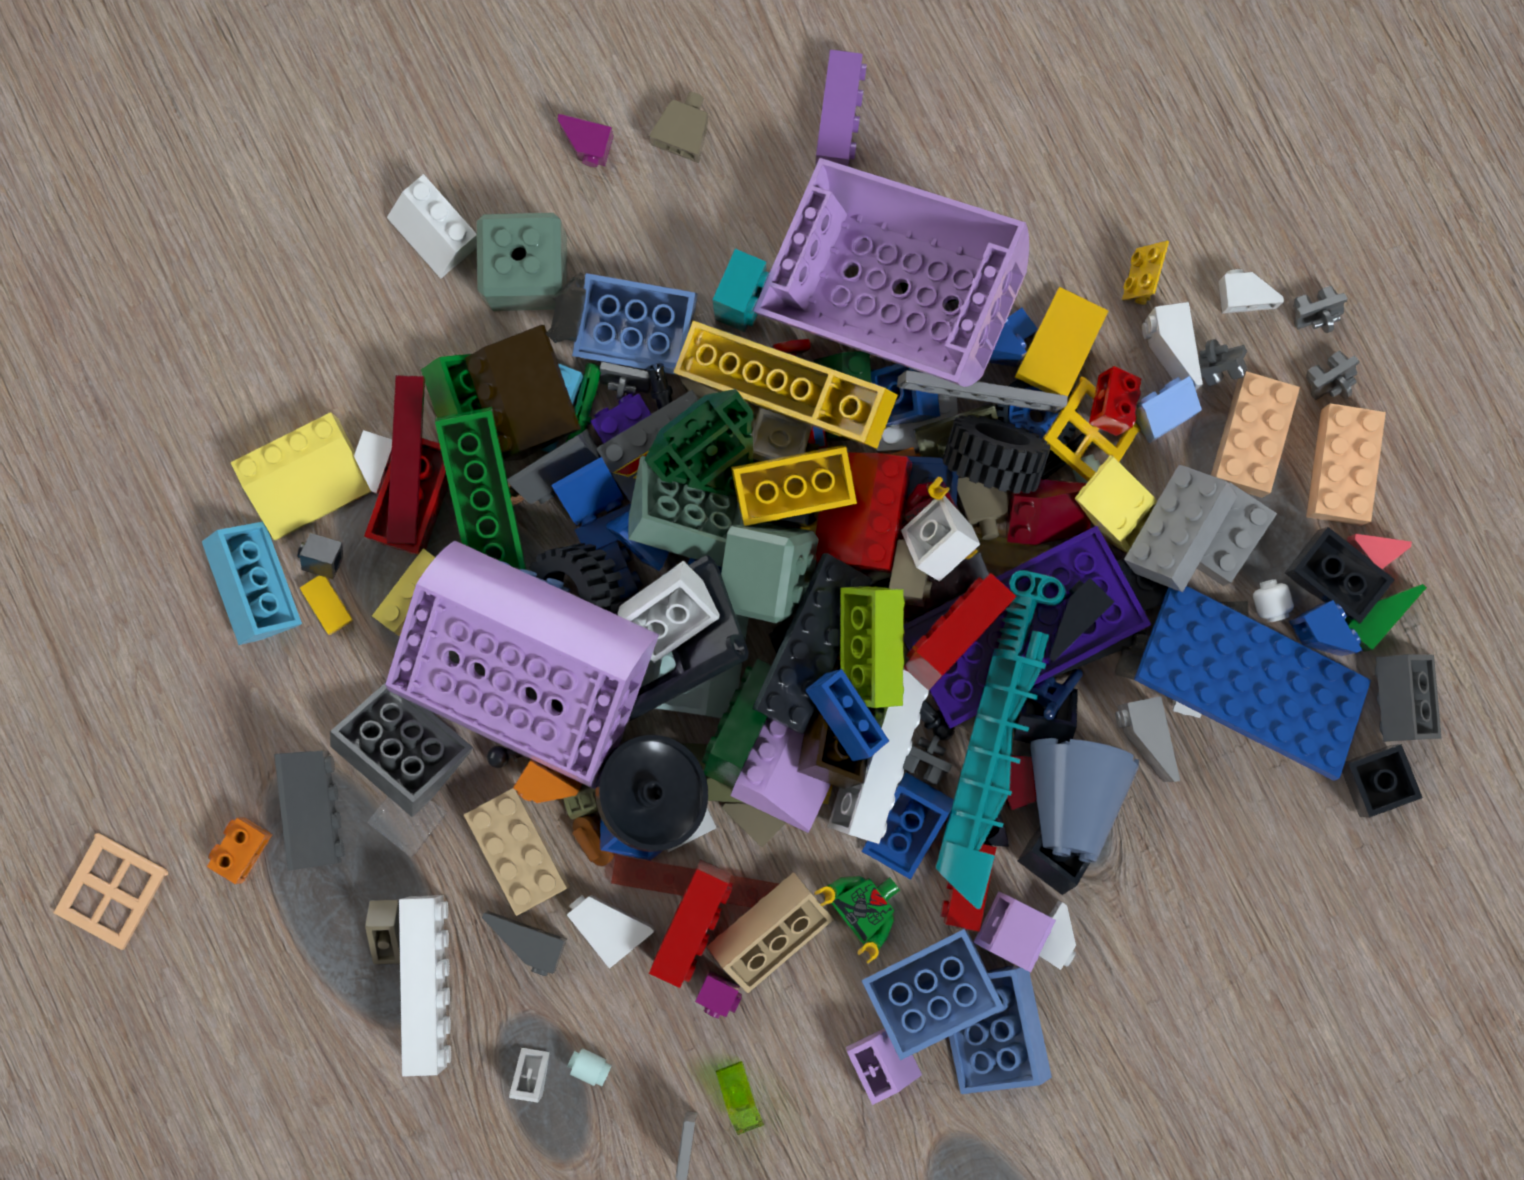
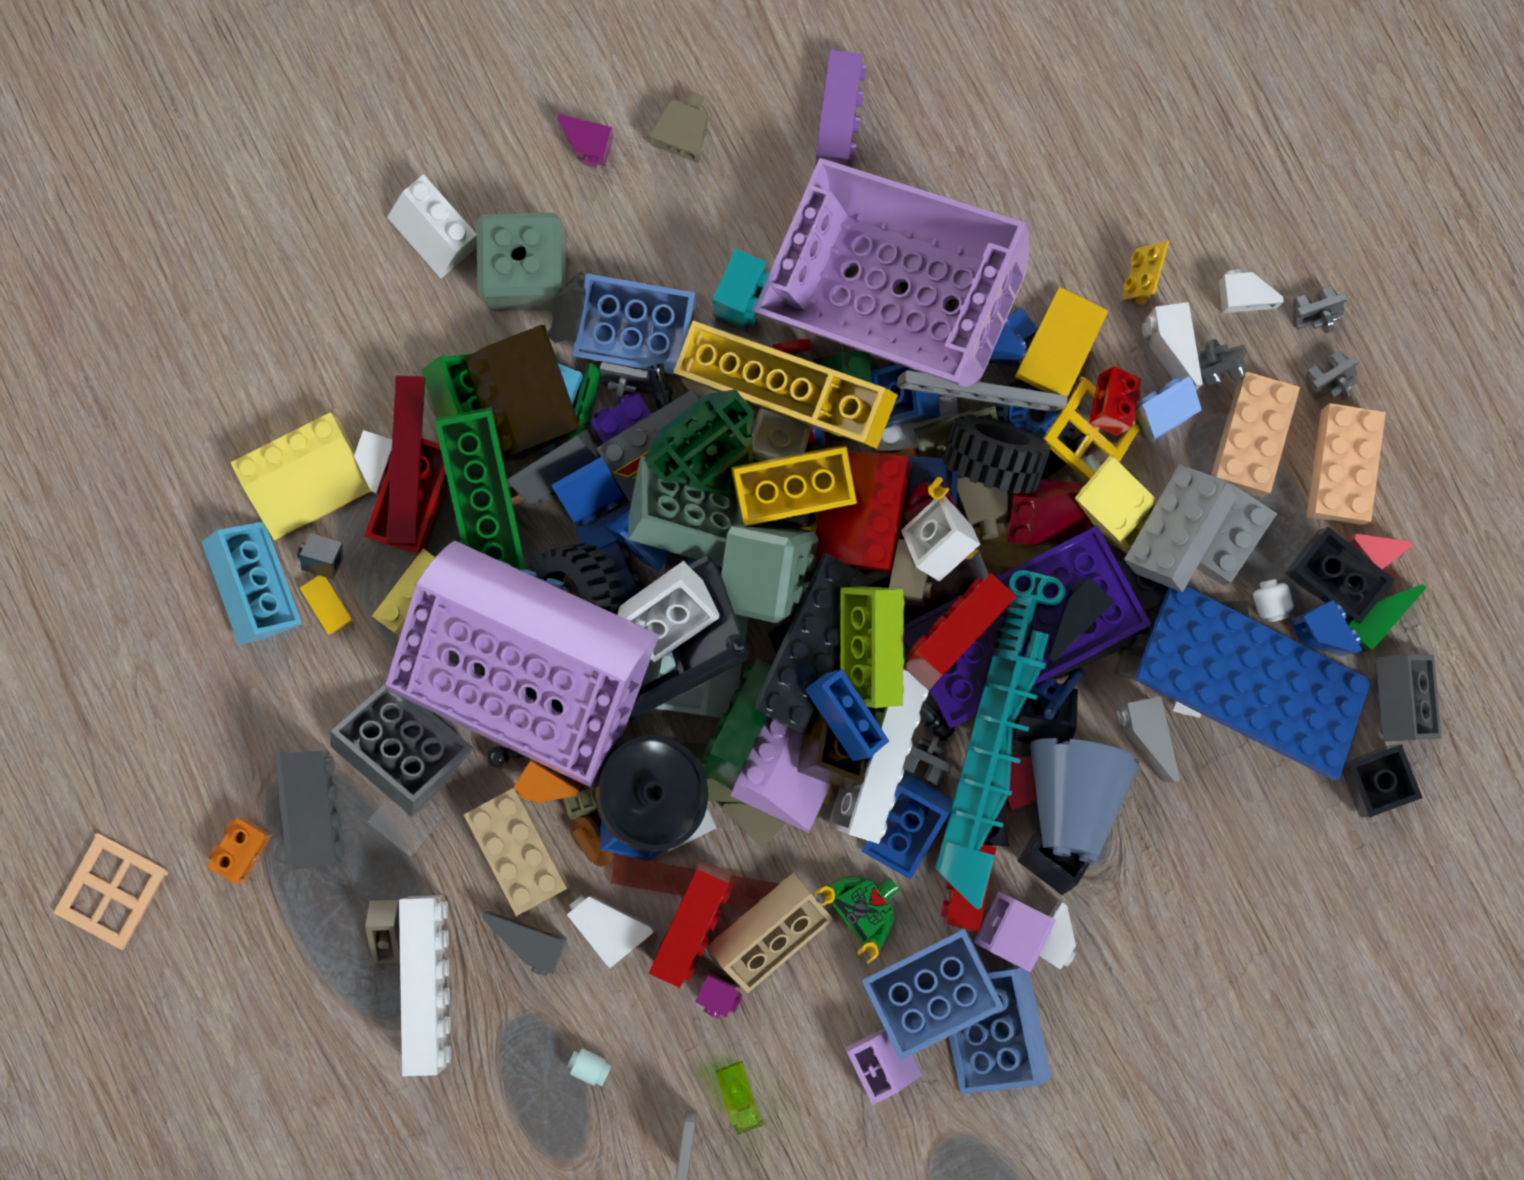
(530, 1075): white slope -> none

